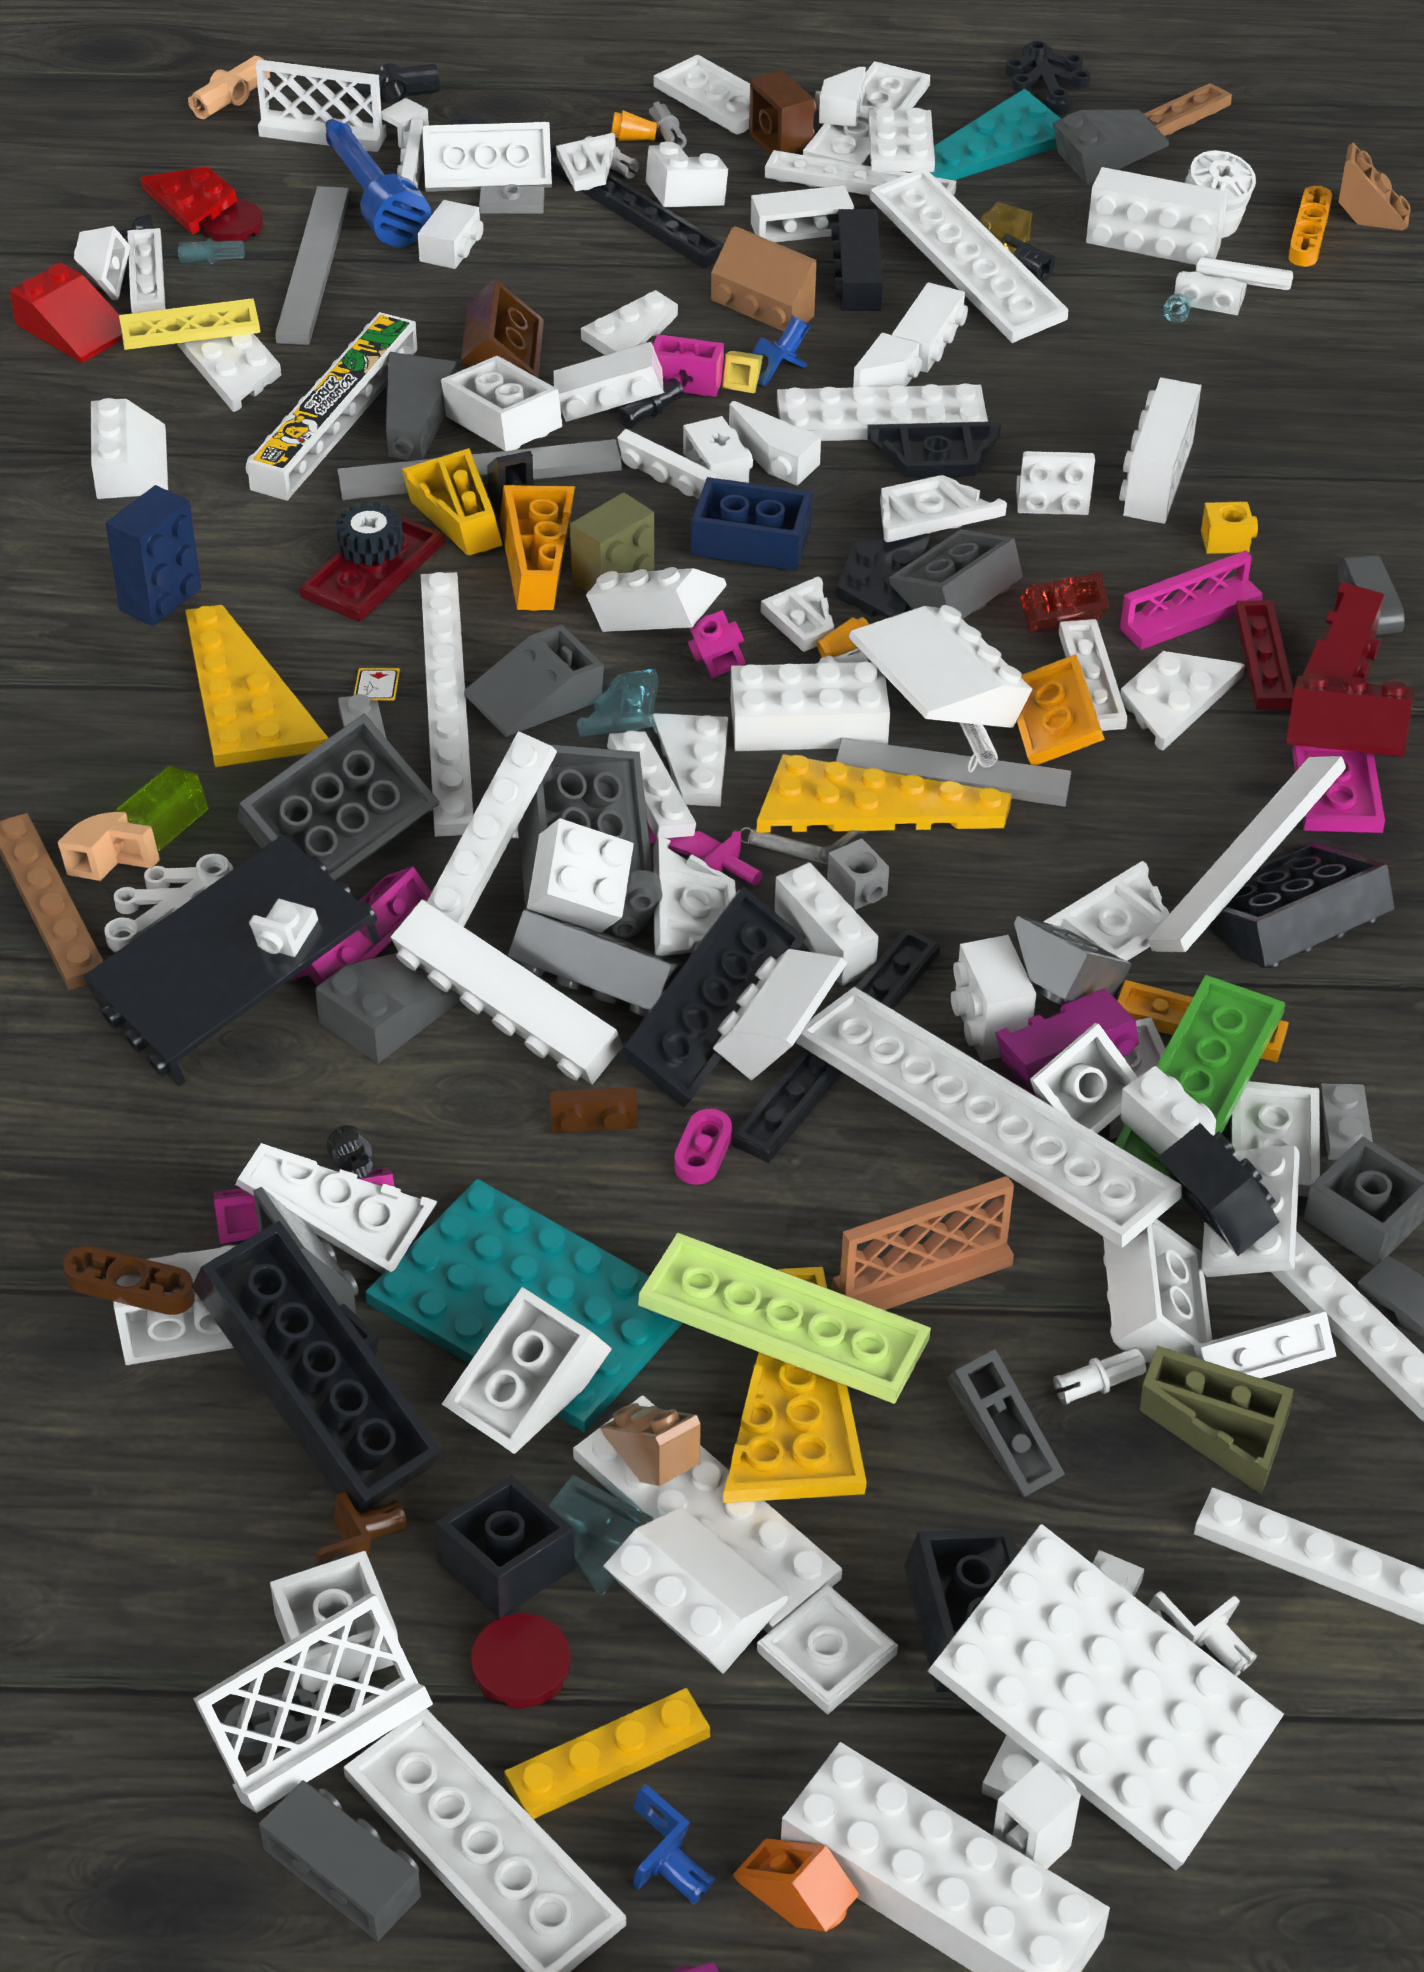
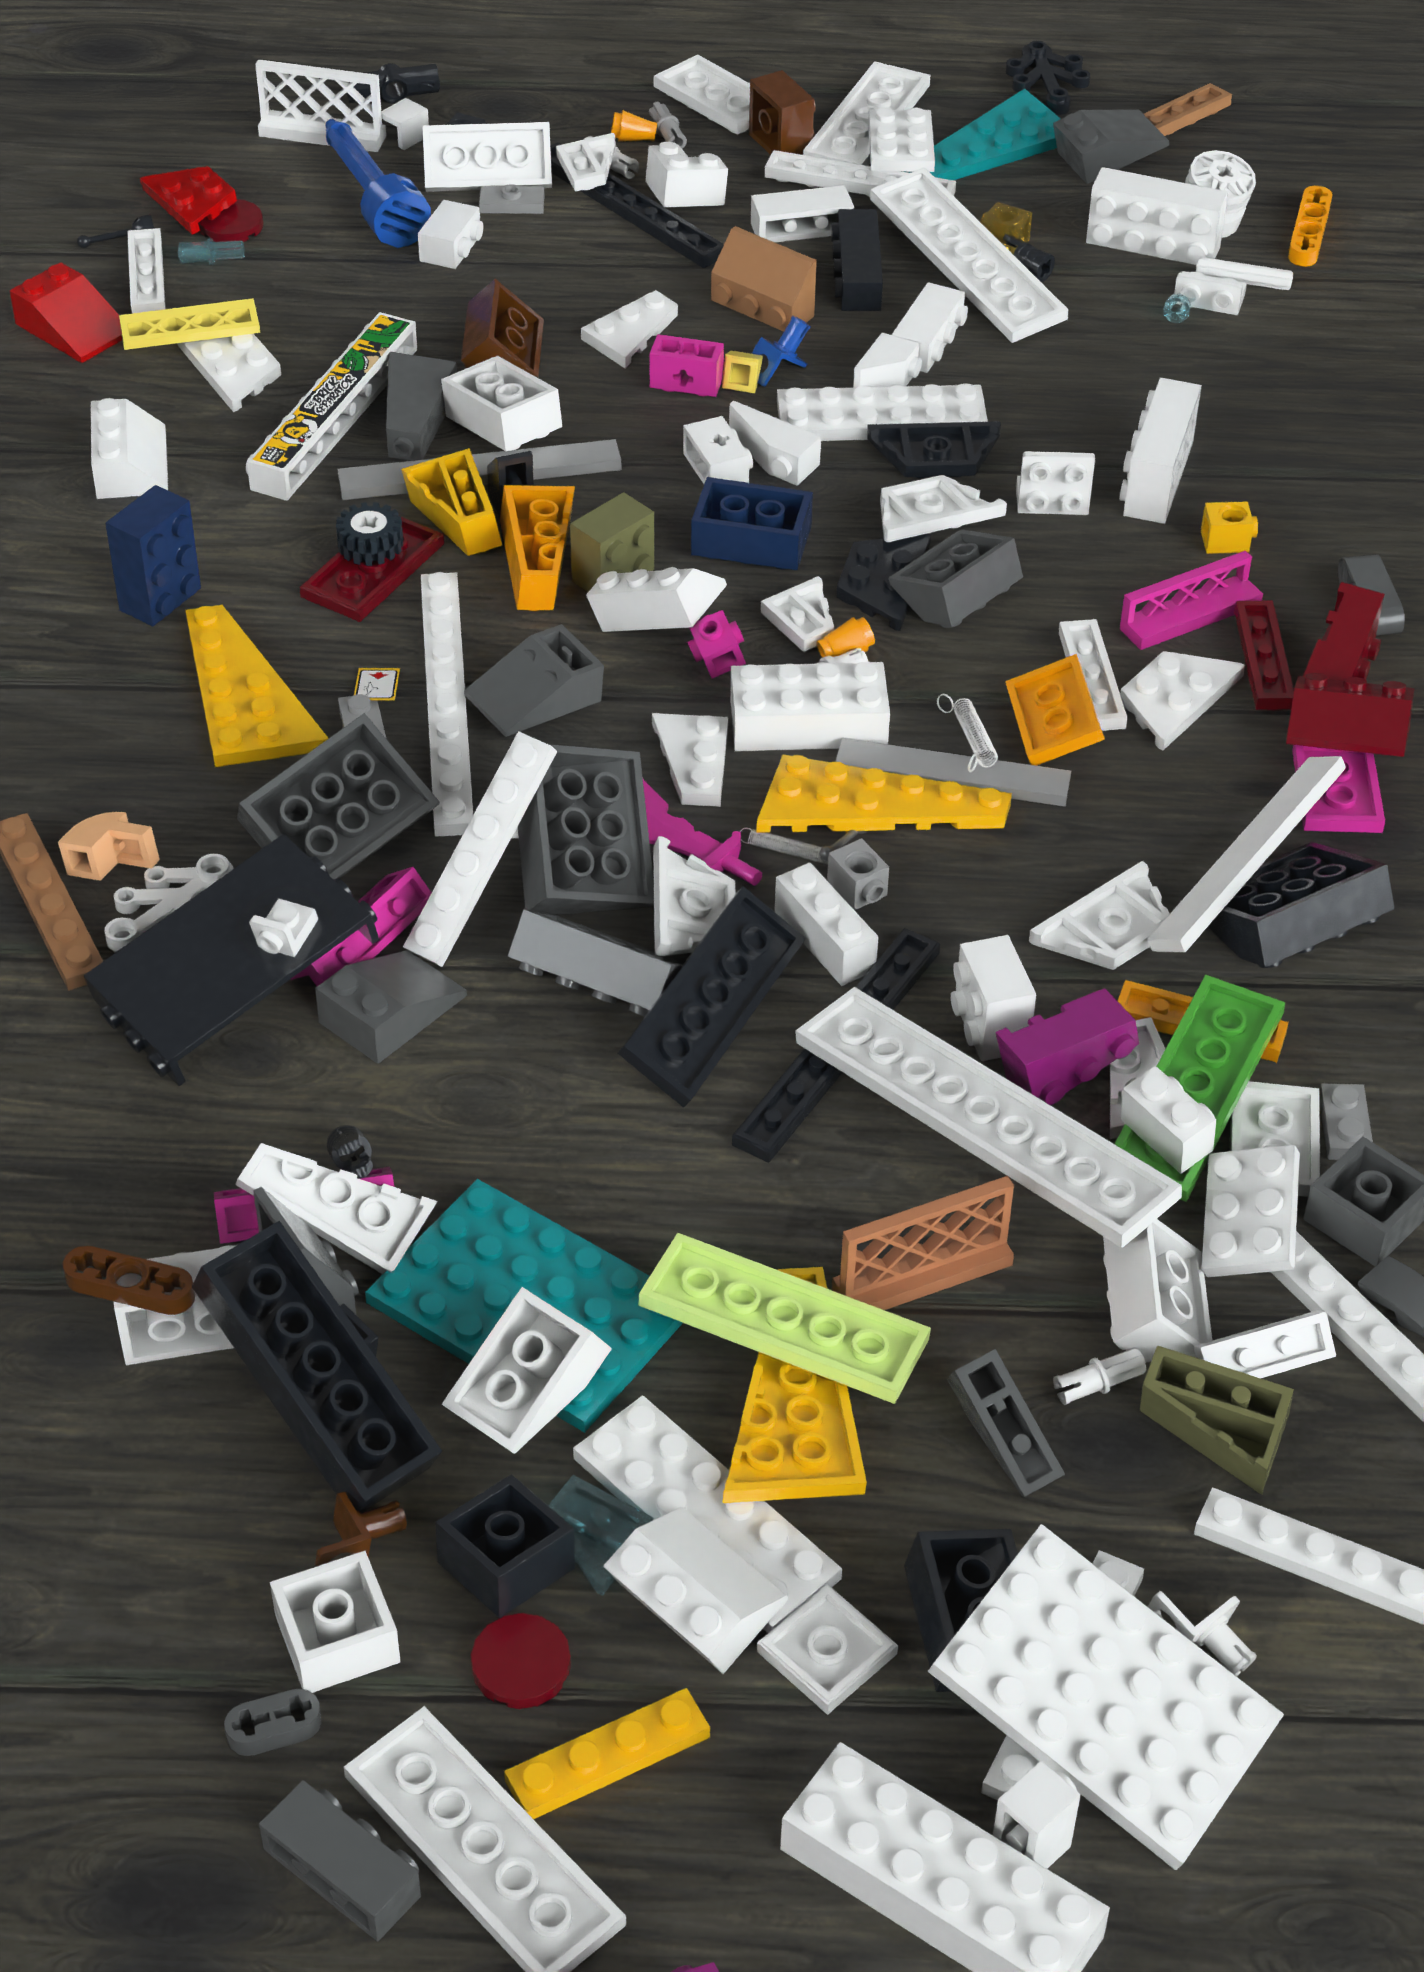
(103, 258): white slope -> none
(167, 804): clear neon green hinge -> none
(225, 89): light nougat piece -> none
(312, 266): light grey tile -> none
(323, 1744): white fence -> none
(412, 153): white plate -> none
(506, 992): white brick -> none
(580, 875): white brick -> none
(593, 1110): reddish brown plate -> none
(609, 381): white brick -> none
(624, 706): clear light blue wing -> none
(641, 900): dark grey plate -> none
(651, 406): black pin -> none
(655, 1441): medium nougat slope -> none
(664, 464): white plate -> none
(664, 805): white plate -> none
(667, 1857): blue bracket -> none
(698, 1154): dark pink plate -> none
(776, 1009): white slope -> none
(798, 1883): orange slope -> none
(841, 98): white slope -> none
(944, 667): white slope -> none
(1064, 600): clear red brick -> none
(1066, 962): slope -> none
(1086, 1080): white slope -> none
(1221, 1187): black brick -> none
(1369, 194): medium nougat slope -> none

